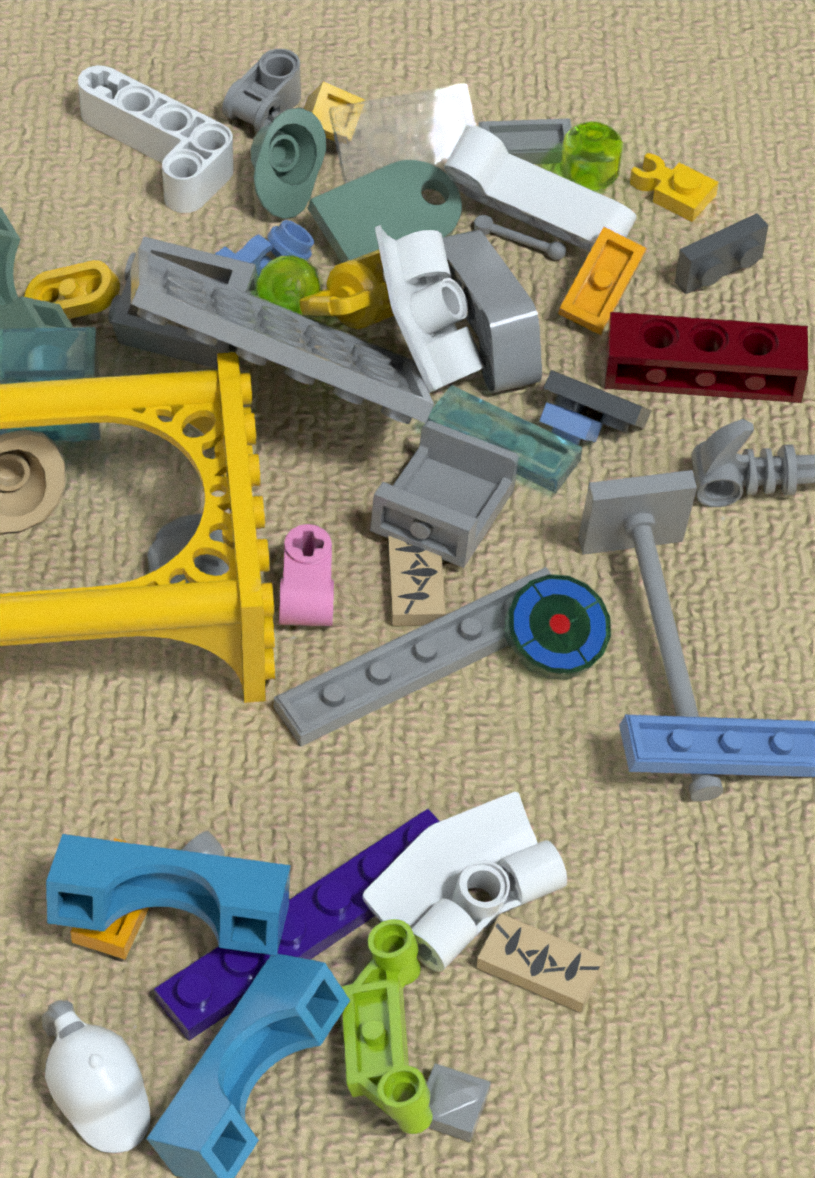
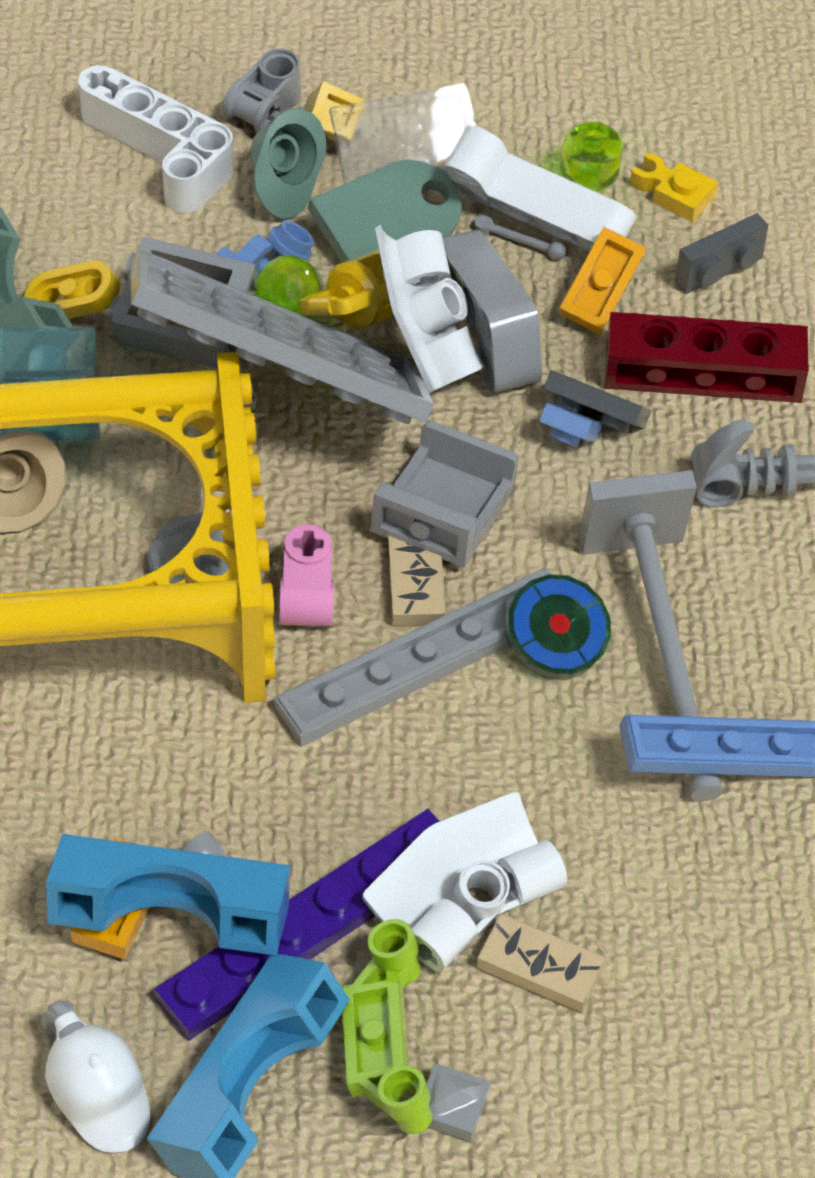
(531, 140): light grey tile -> none
(542, 454): clear light blue plate -> none

